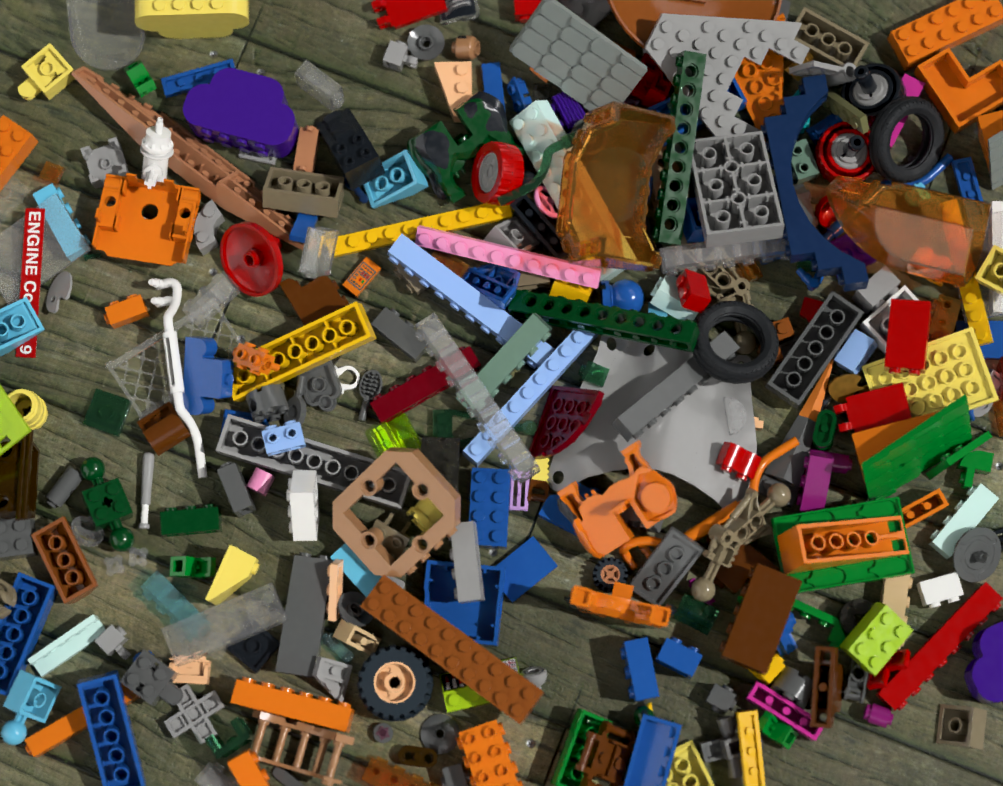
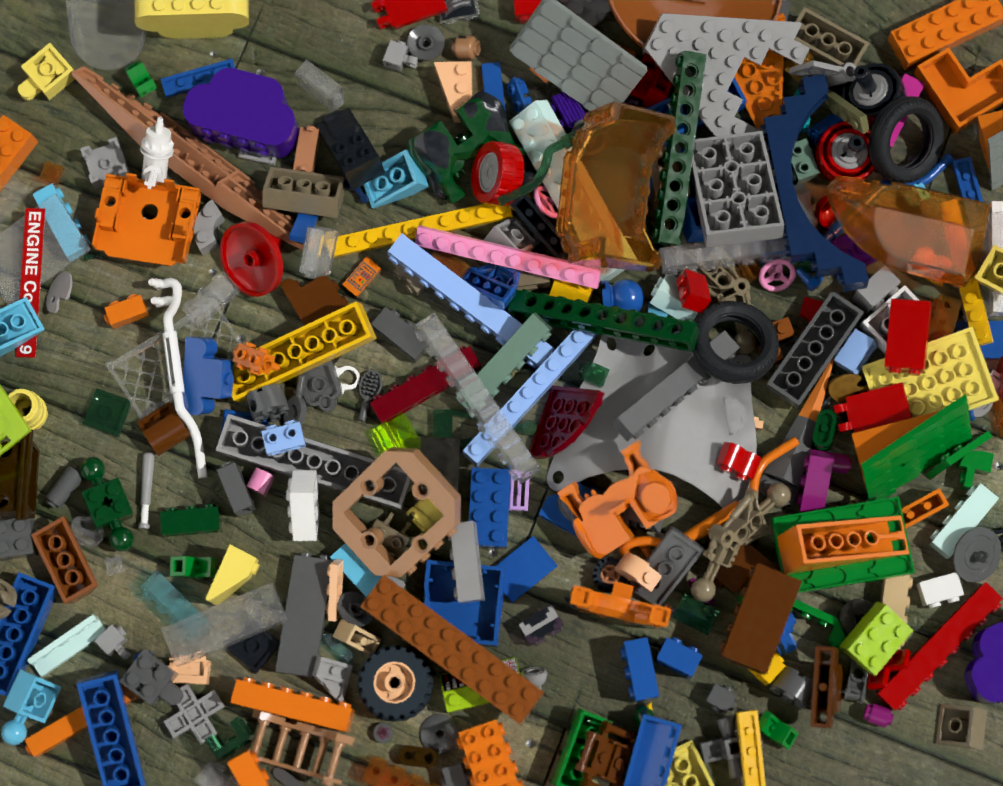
(133, 554): clear plate -> none
(540, 481): piece -> none
(541, 625): none -> brick
(638, 570): none -> light nougat brick
(775, 273): none -> bright pink piece
(783, 710): dark pink brick -> none

